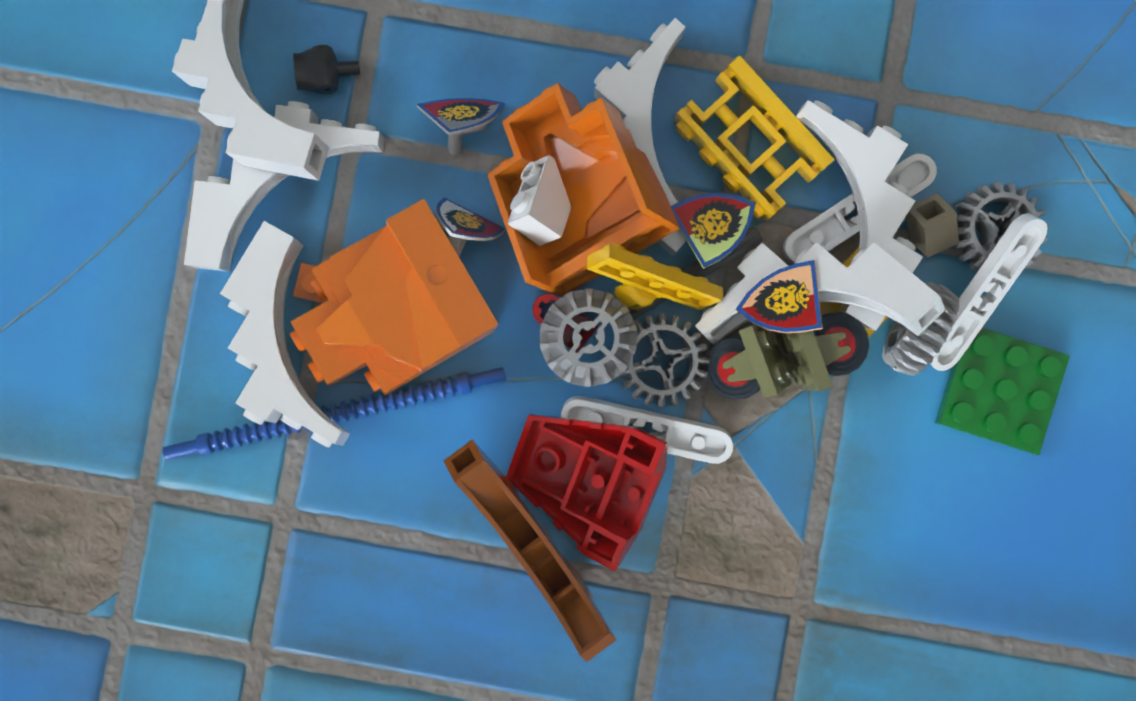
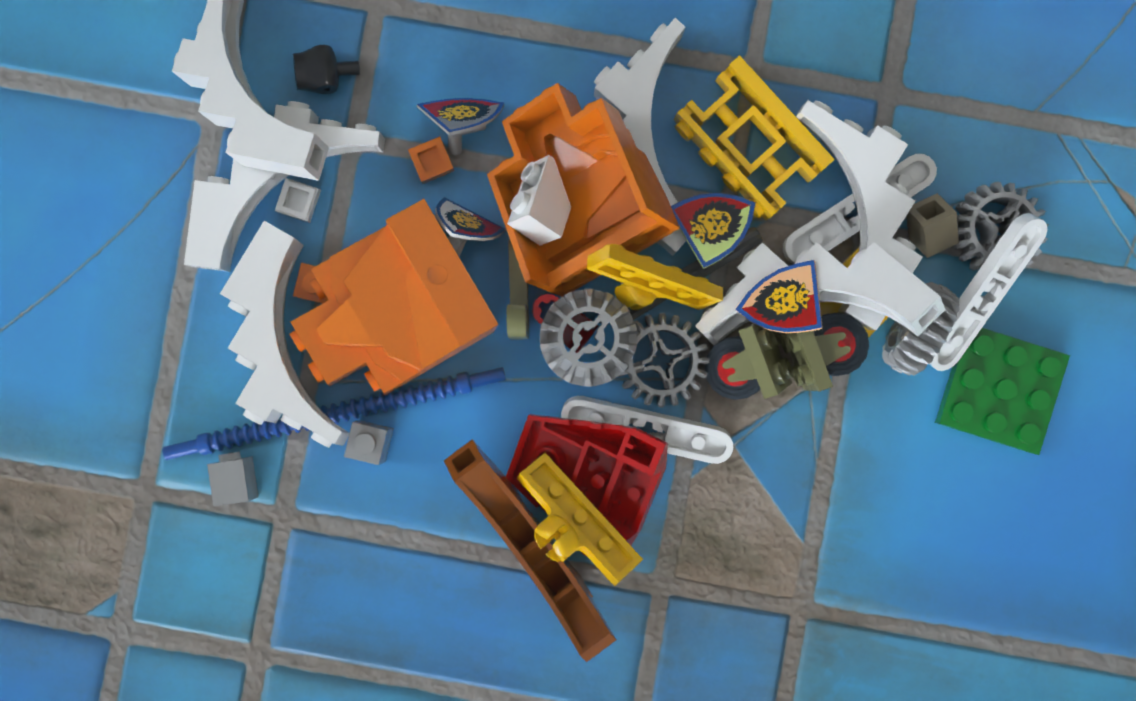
(232, 479): none -> light grey brick
(297, 200): none -> white tile
(368, 442): none -> light grey brick
(431, 160): none -> orange plate
(519, 303): none -> olive beam
(575, 522): none -> yellow plate

